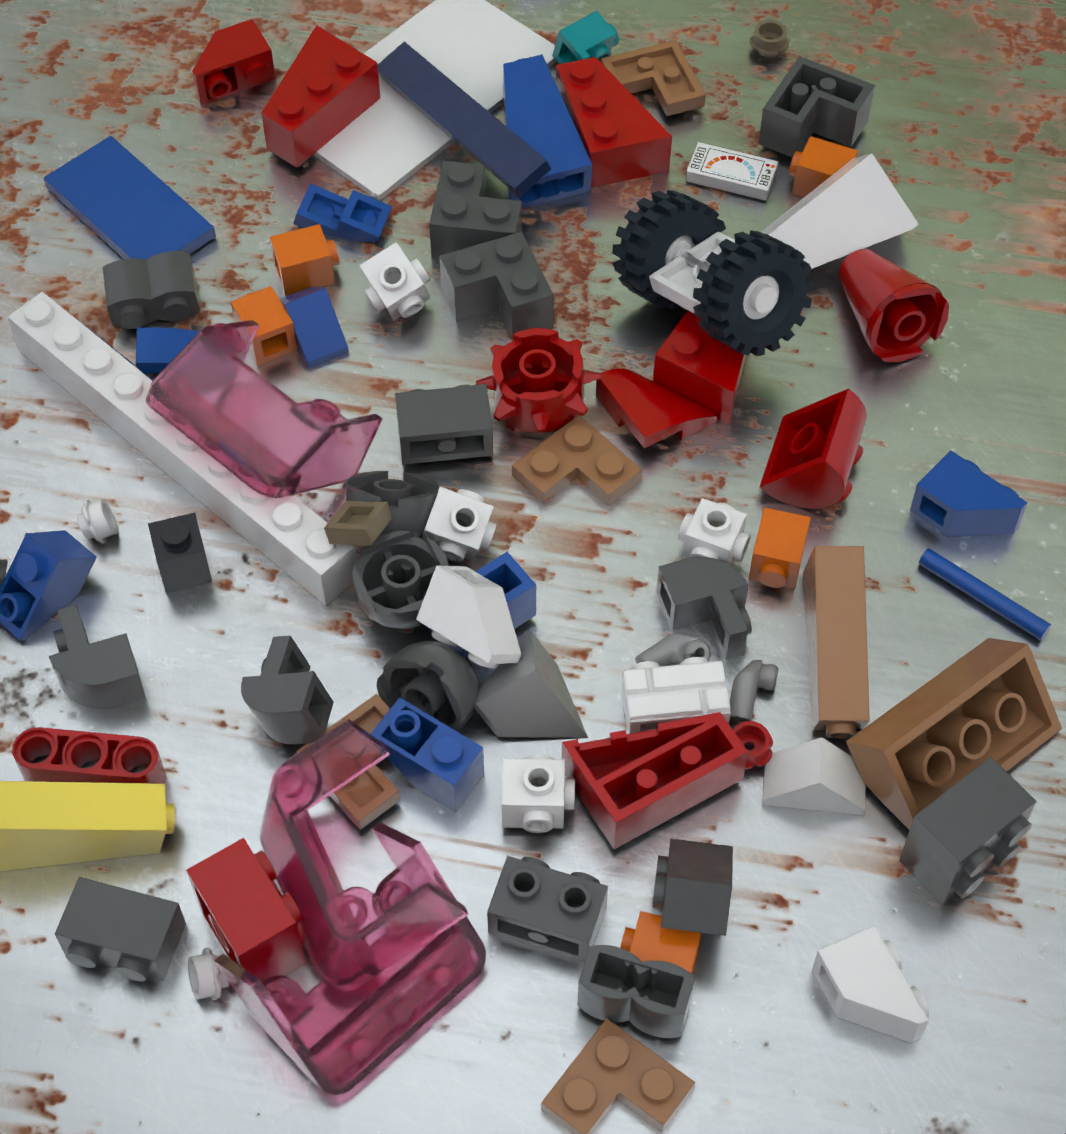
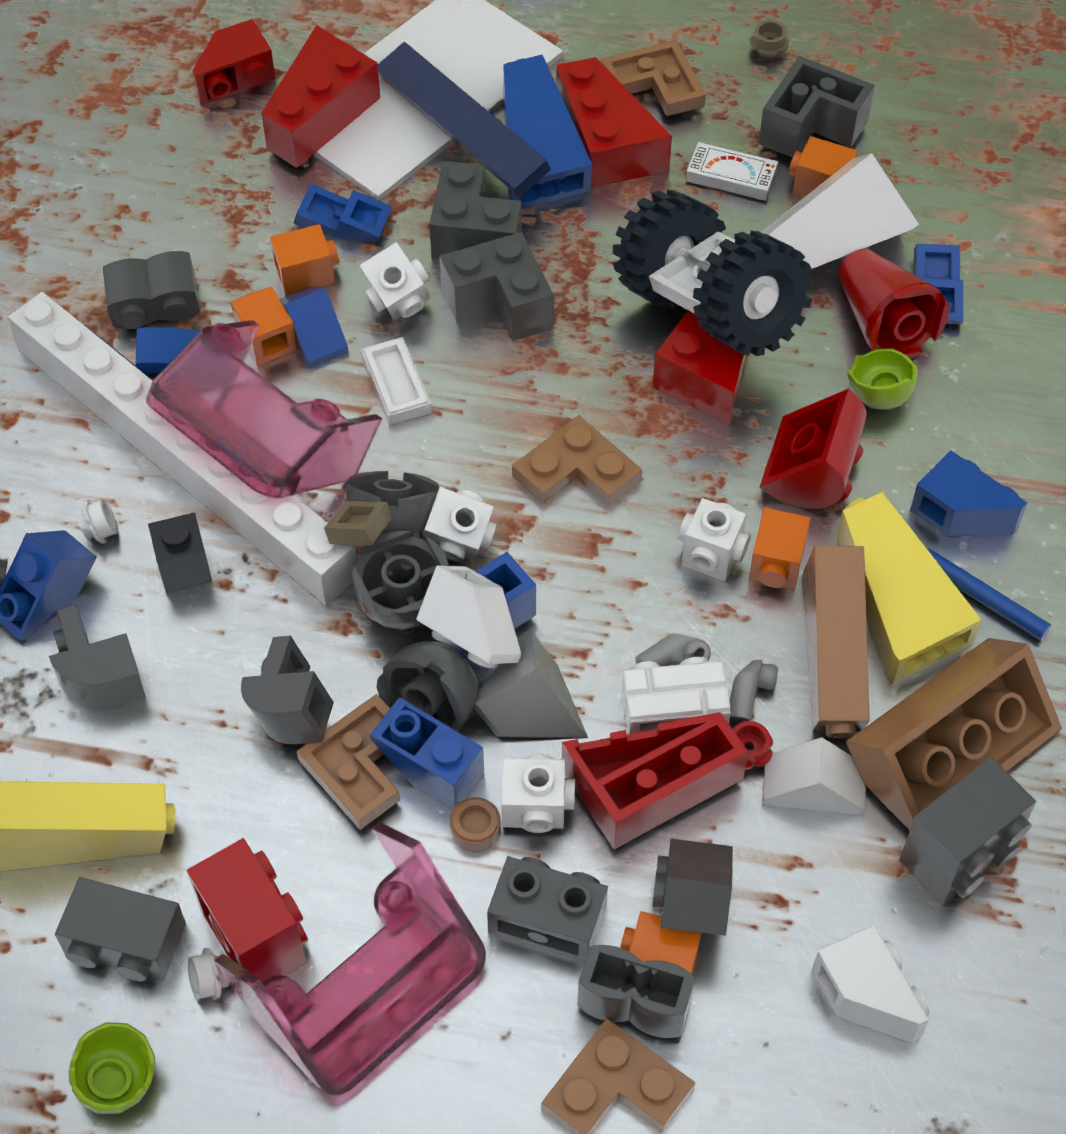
(73, 748): red beam -> none
(111, 1068): none -> lime hair
(127, 203): blue tile -> none
(347, 928): clear pink windscreen -> none
(396, 381): none -> white tile
(444, 424): dark grey brick -> none
(475, 824): none -> medium nougat tile
(538, 381): red brick -> none
(585, 39): teal brick -> none
(649, 408): red slope -> none
(707, 591): dark grey brick -> none
(883, 378): none -> lime hair
(909, 598): none -> light yellow slope
(941, 268): none -> blue slope

